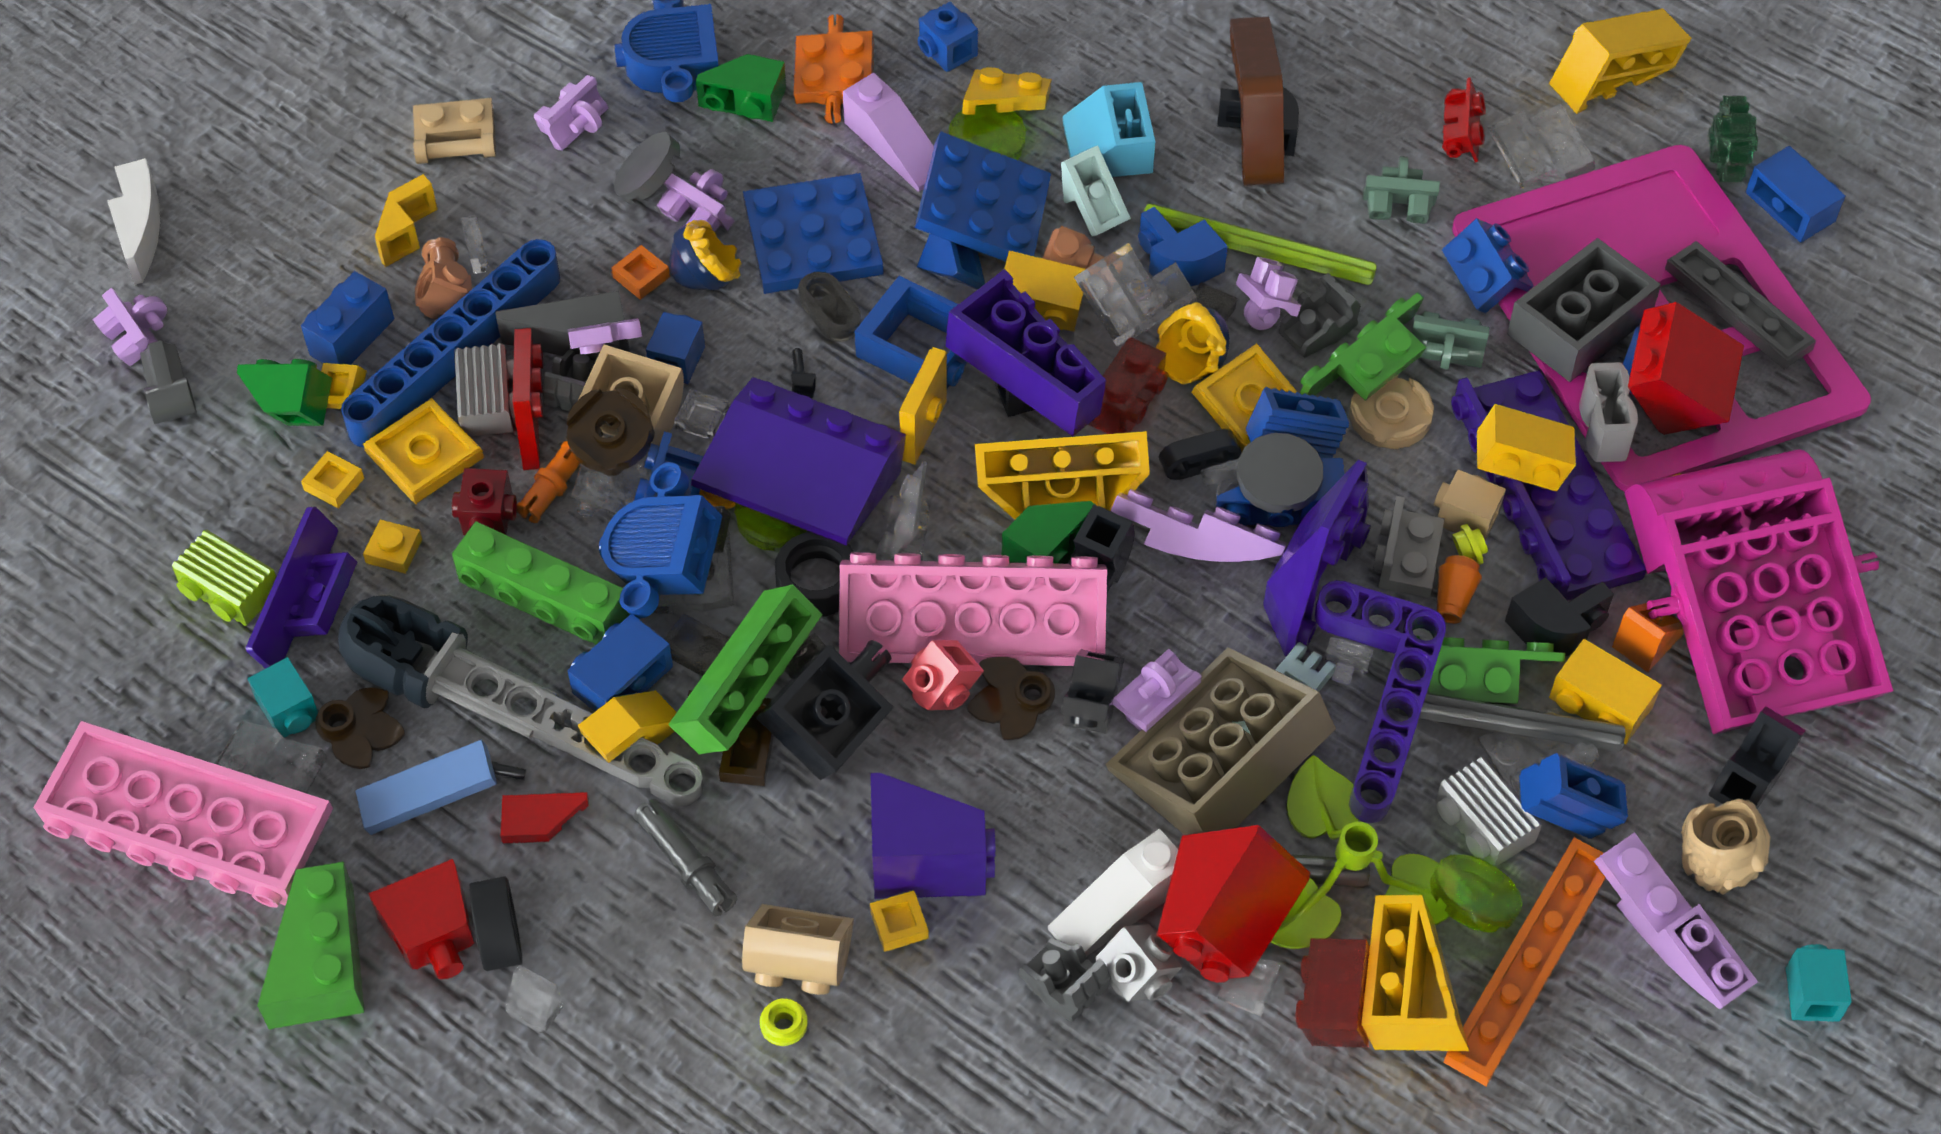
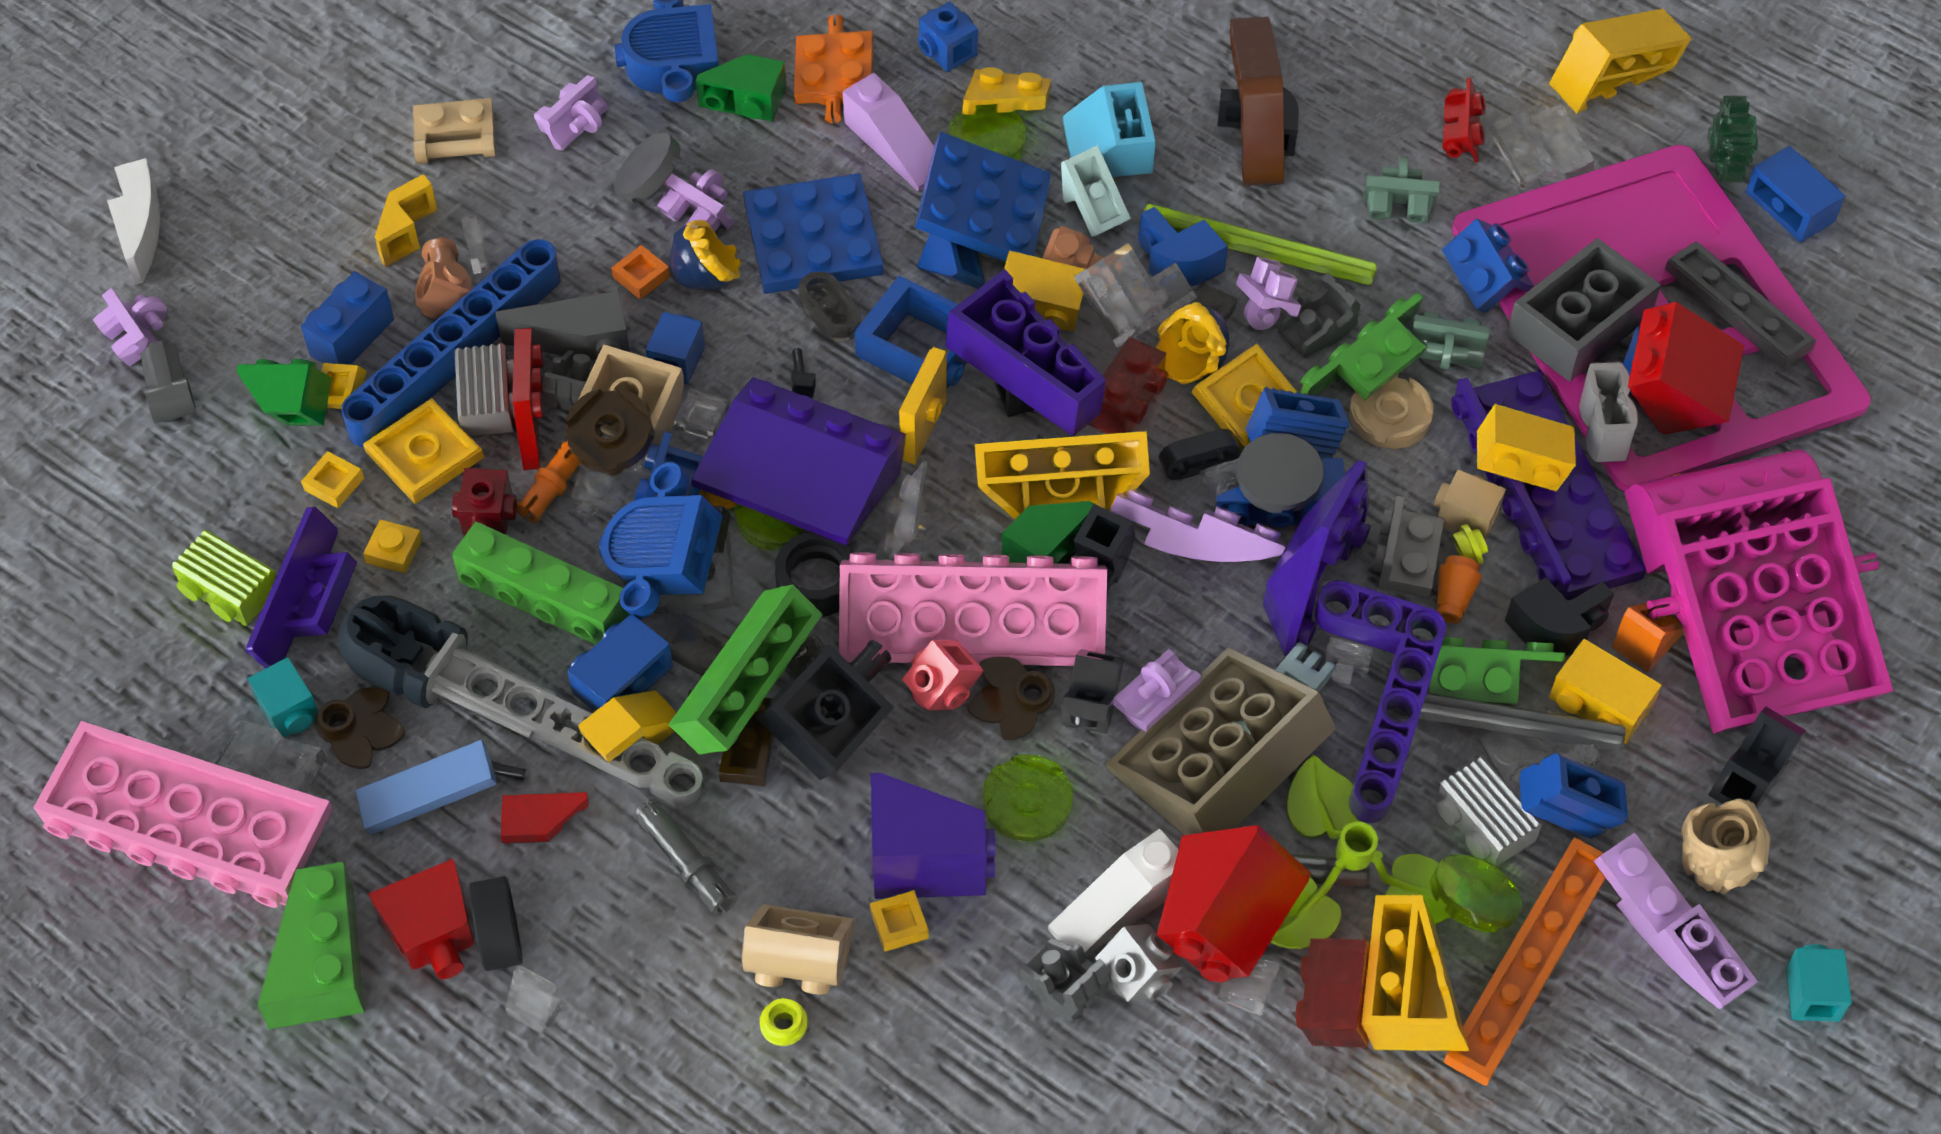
(591, 338): lavender plate -> none
(1027, 798): none -> clear neon green tile

